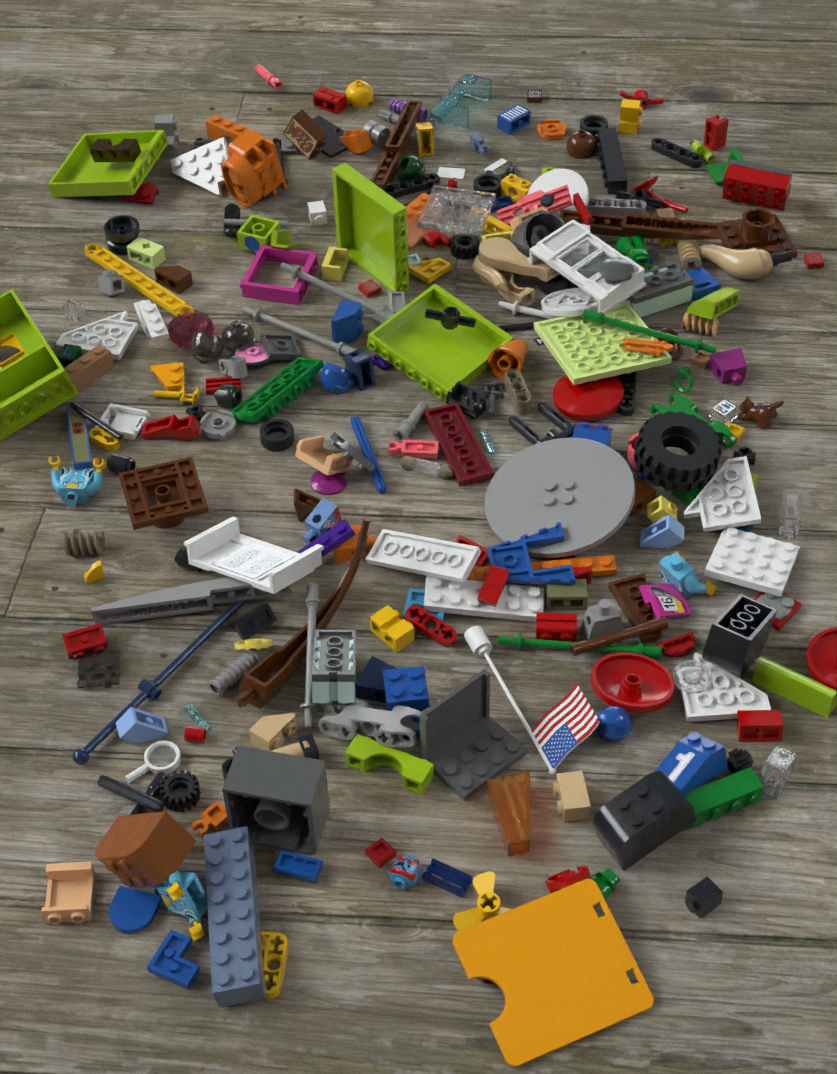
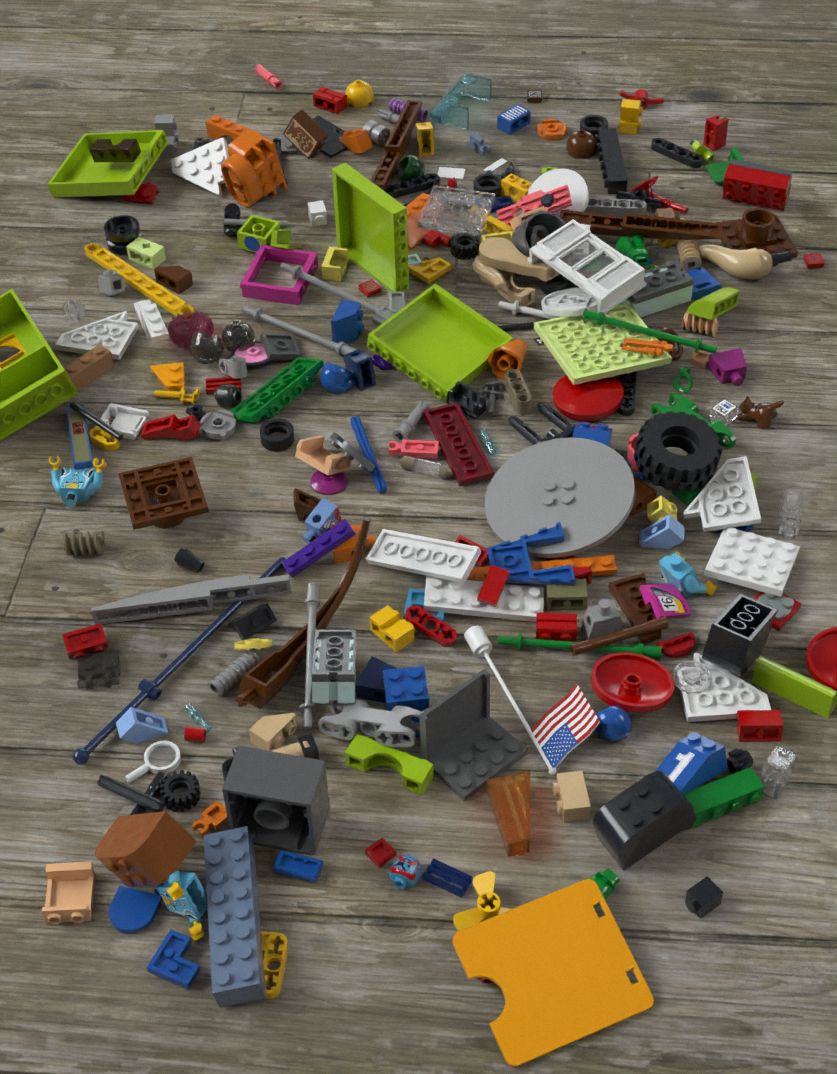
(69, 354): dark green brick -> none
(94, 573): yellow tile -> none
(120, 463): black brick -> none
(250, 559): white piece -> none
(450, 318): black axle -> none
(567, 878): red plate -> none
(582, 209): red tile -> none
(616, 269): dark grey dish -> none
(737, 430): yellow tile -> none
(745, 451): black gear -> none

